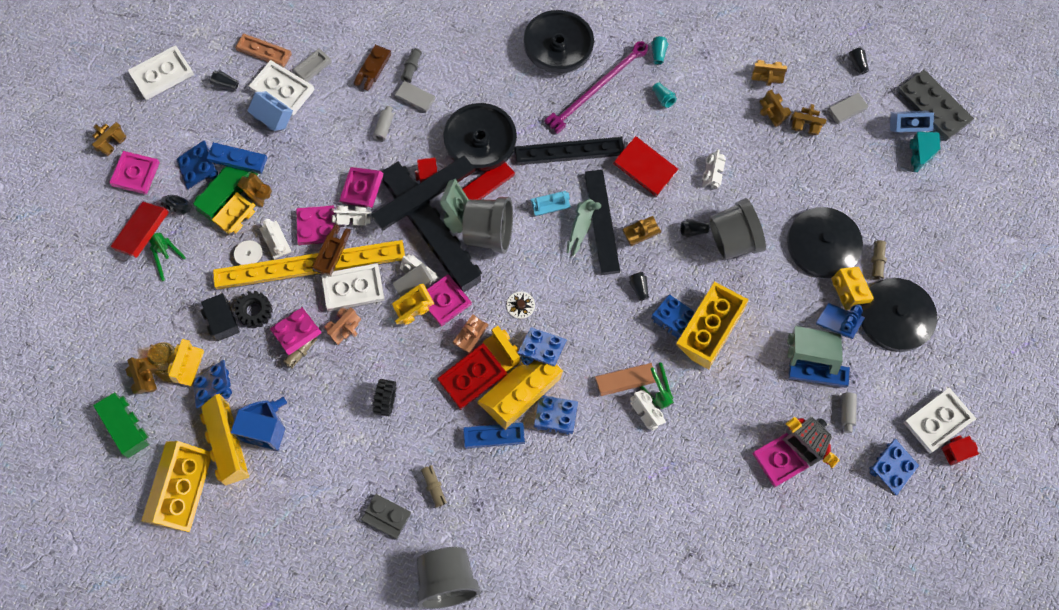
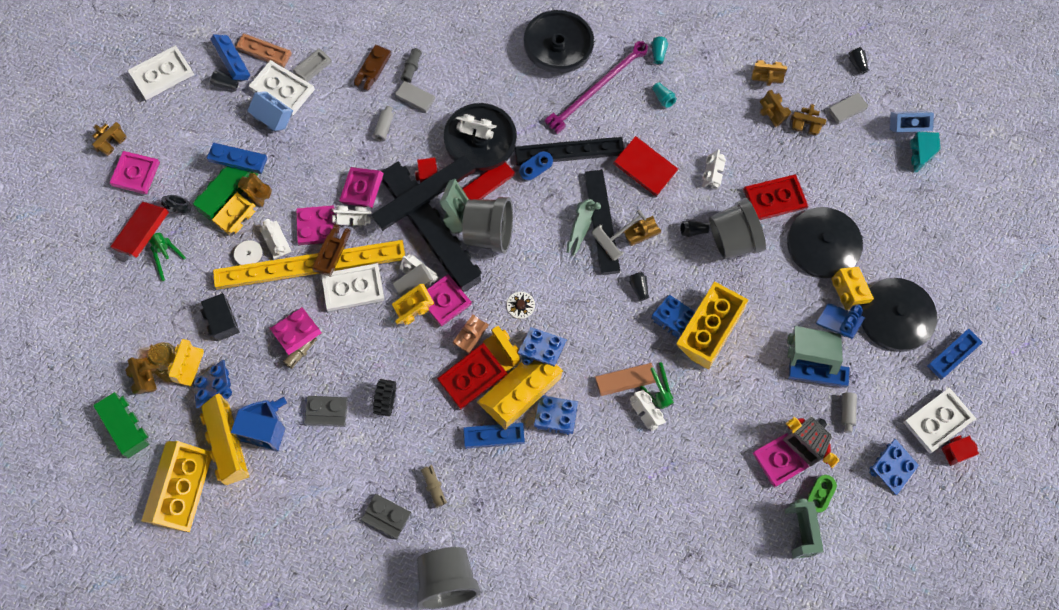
(195, 165): blue hinge -> none
(230, 57): none -> blue plate
(262, 316): black tyre -> none
(326, 411): none -> dark grey plate
(344, 326): nougat hips -> none
(468, 125): none -> white hinge
(536, 166): none -> blue plate
(550, 203): medium azure hinge -> none
(607, 243): none -> light grey piece
(776, 197): none -> red tile
(808, 527): none -> sand green panel
(822, 495): none -> bright green plate
(878, 260): dark tan pin -> none
(928, 95): dark grey plate -> none
(954, 354): none -> blue plate

